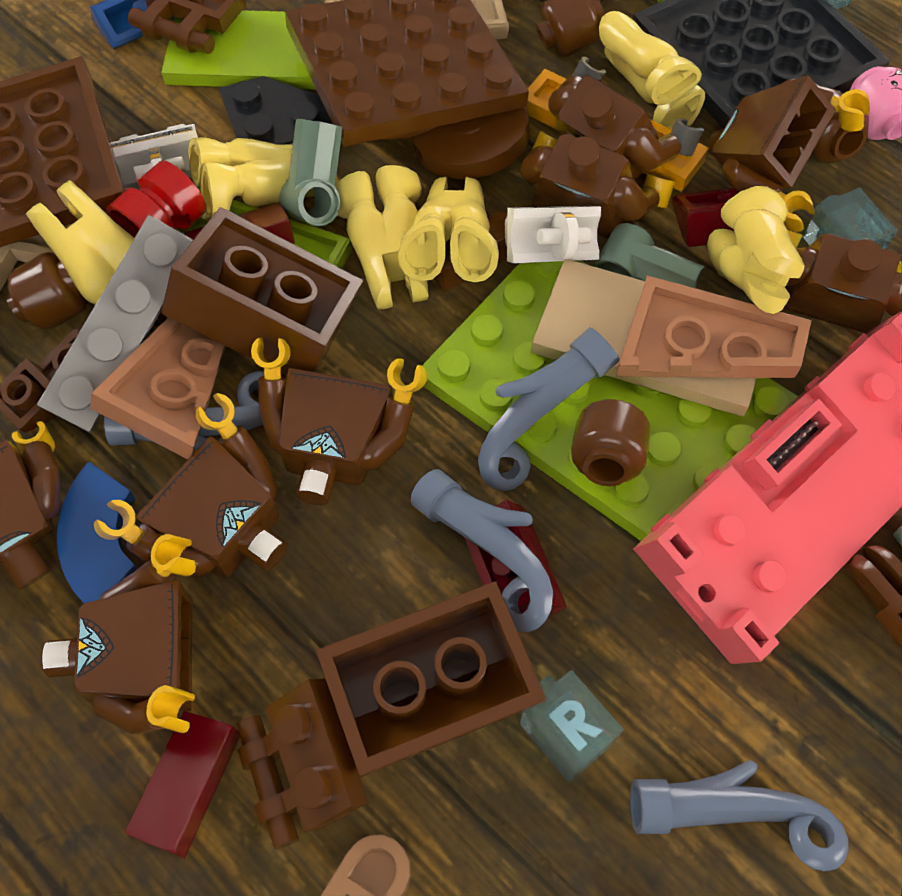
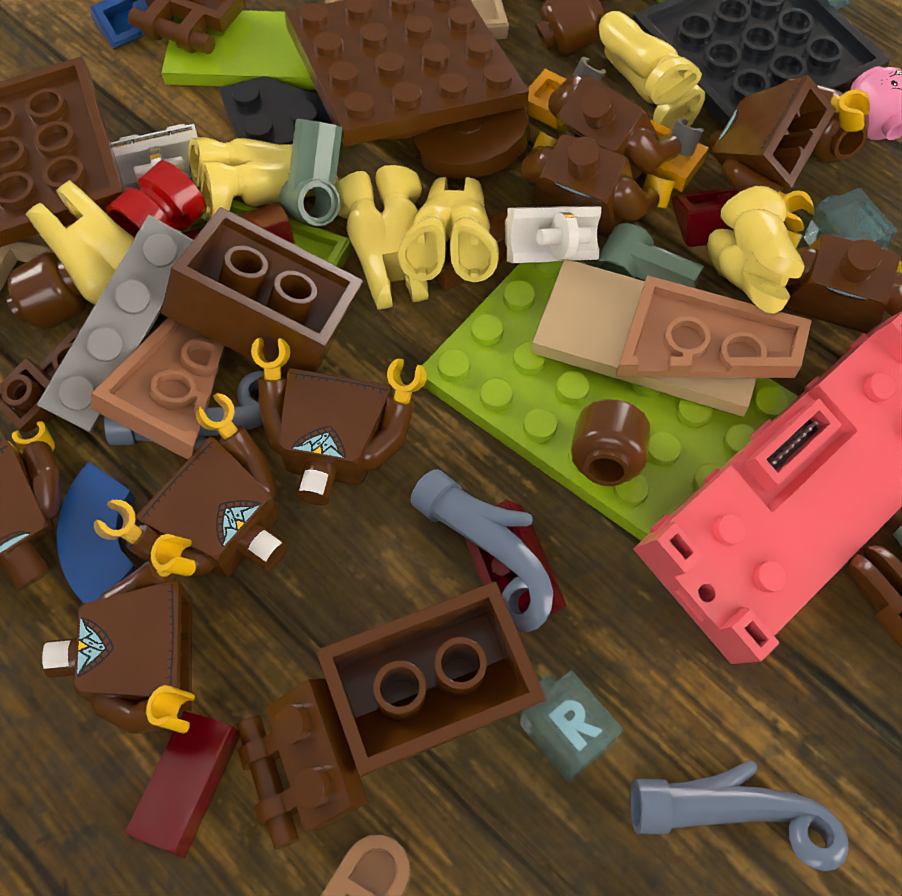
(540, 393): sand blue plant -> none

